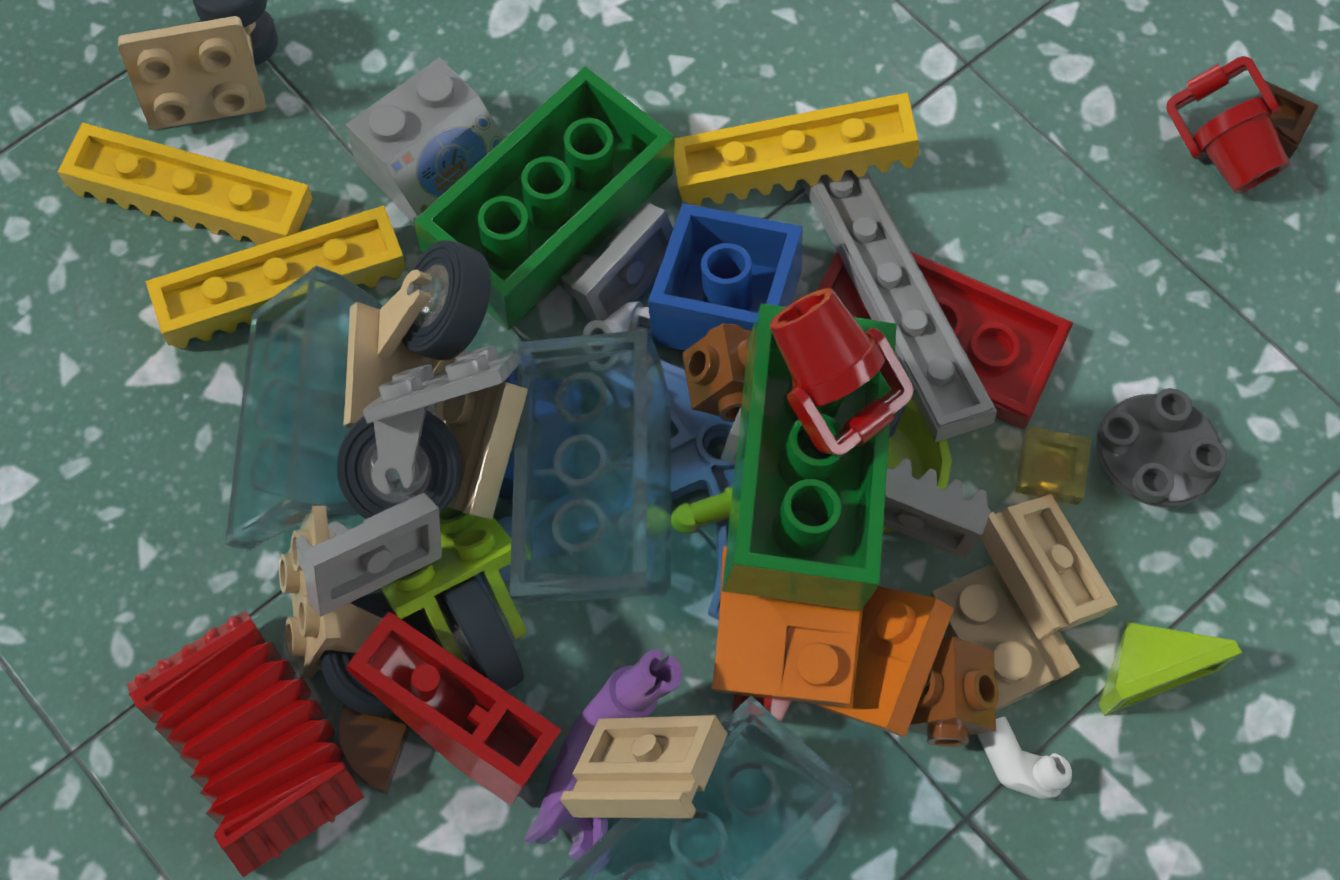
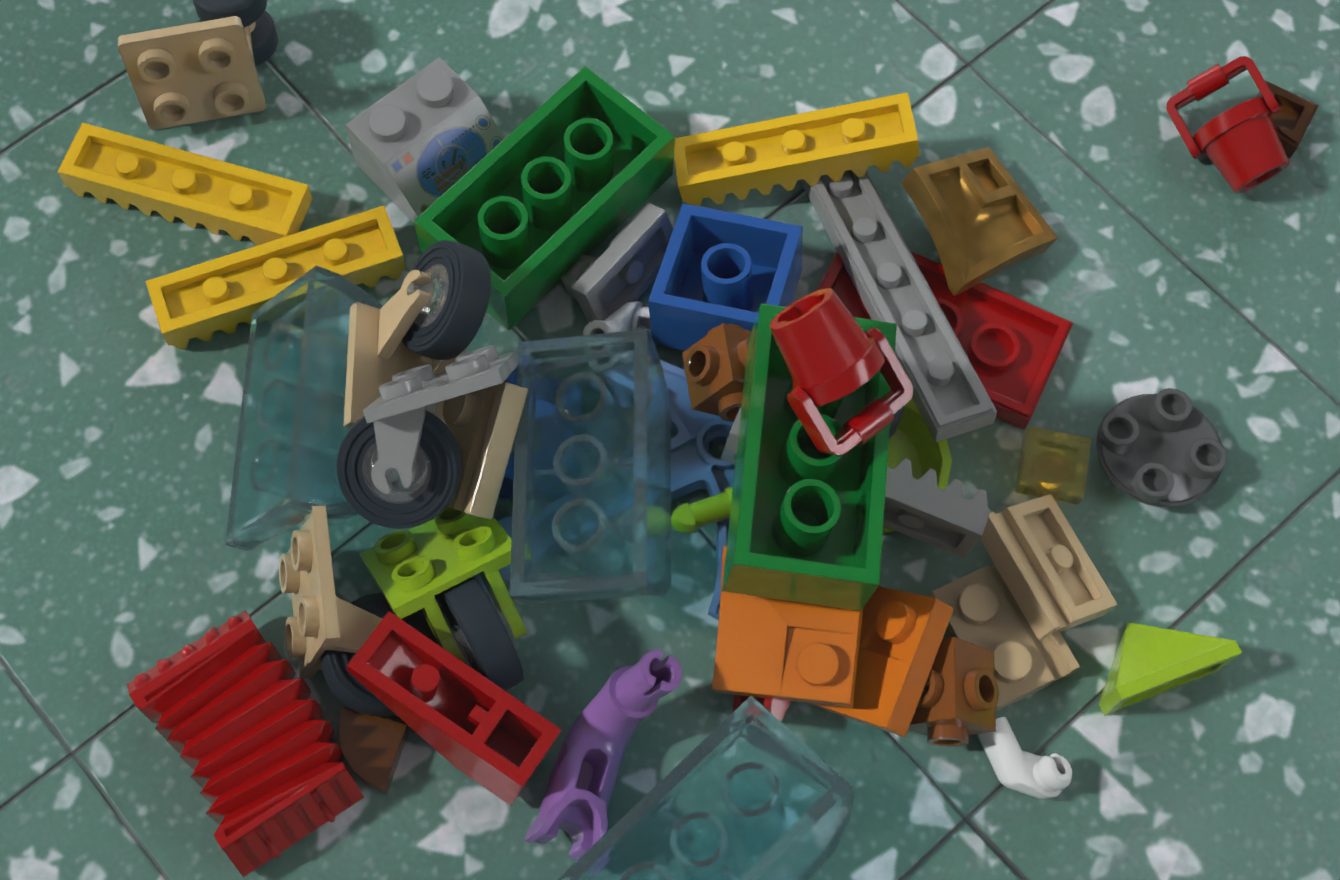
(370, 553): light grey plate -> none
(645, 767): tan plate -> none
(976, 217): none -> pearl gold plate

